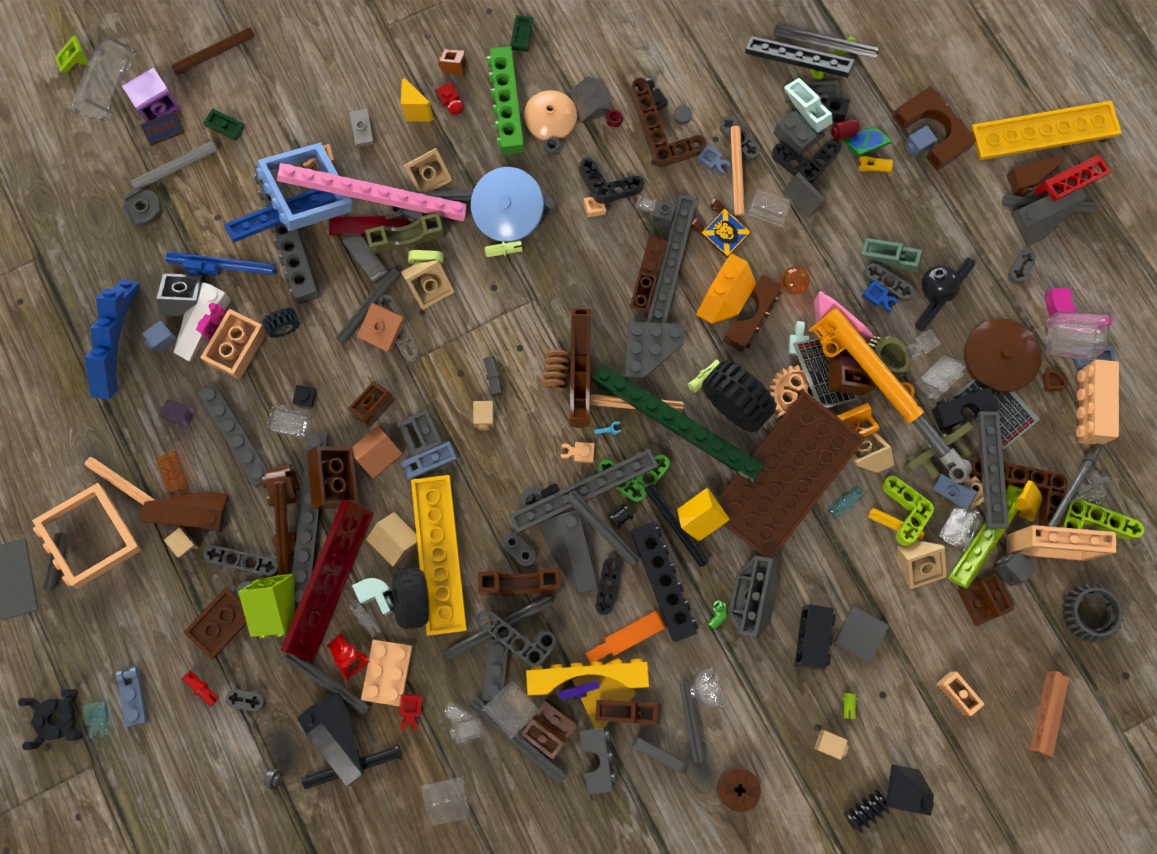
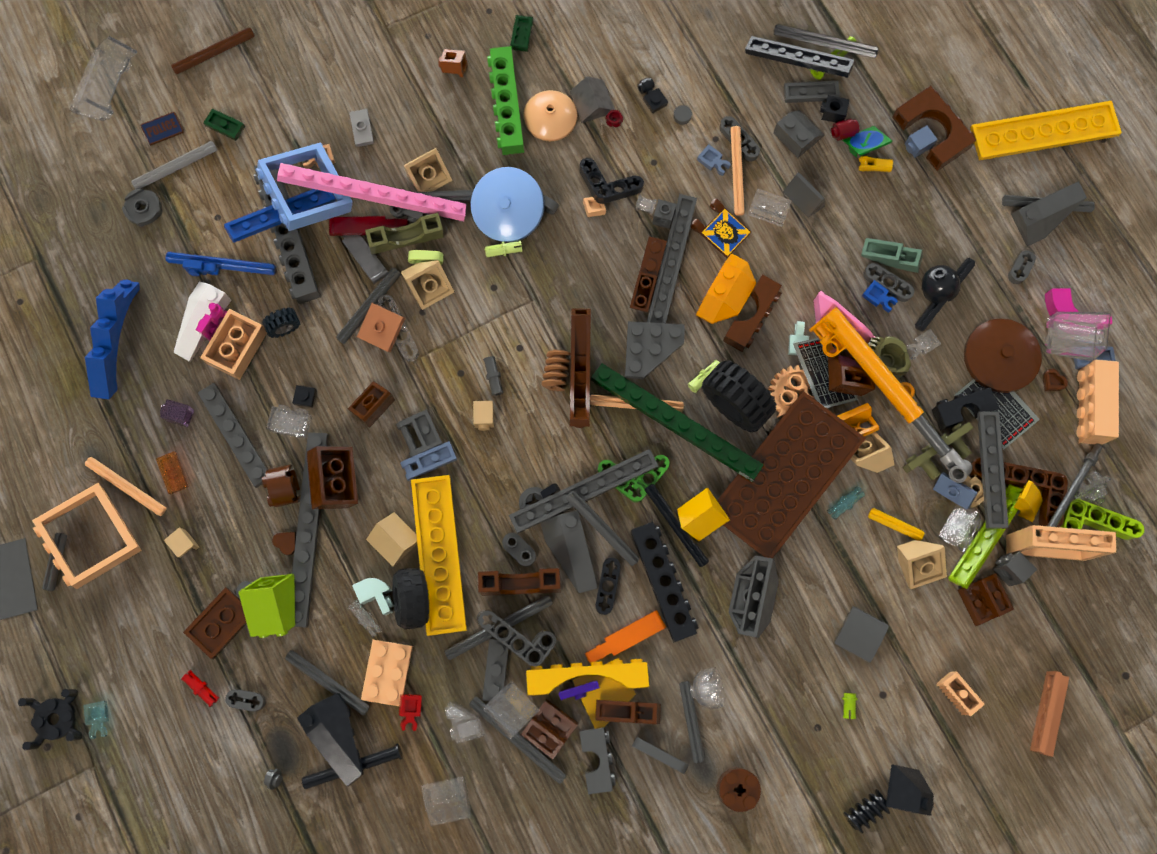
(71, 54): lime slope -> none
(132, 697): sand blue plate -> none
(150, 95): slope -> none
(159, 337): sand blue brick -> none
(177, 293): dark grey slope -> none
(193, 511): reddish brown wedge -> none
(241, 560): dark grey beam -> none
(281, 528): reddish brown axle -> none
(327, 581): dark red plate -> none
(346, 655): red hair -> none
(376, 452): nougat slope -> none
(414, 104): yellow slope -> none
(450, 99): red plate -> none
(552, 142): dark grey plate -> none
(581, 452): light nougat plate -> none
(608, 429): medium azure hand -> none
(620, 516): black bush -> none
(658, 131): reddish brown beam -> none
(720, 614): bright green arm -> none
(794, 280): clear orange hair -> none
(804, 166): black beam -> none
(809, 105): light aqua slope -> none
(815, 637): black brick -> none
(831, 744): tan brick -> none
(914, 506): lime beam -> none
(940, 377): clear slope -> none
(1027, 177): reddish brown slope -> none
(1074, 174): red fence -> none
(1112, 606): dark grey gear -> none

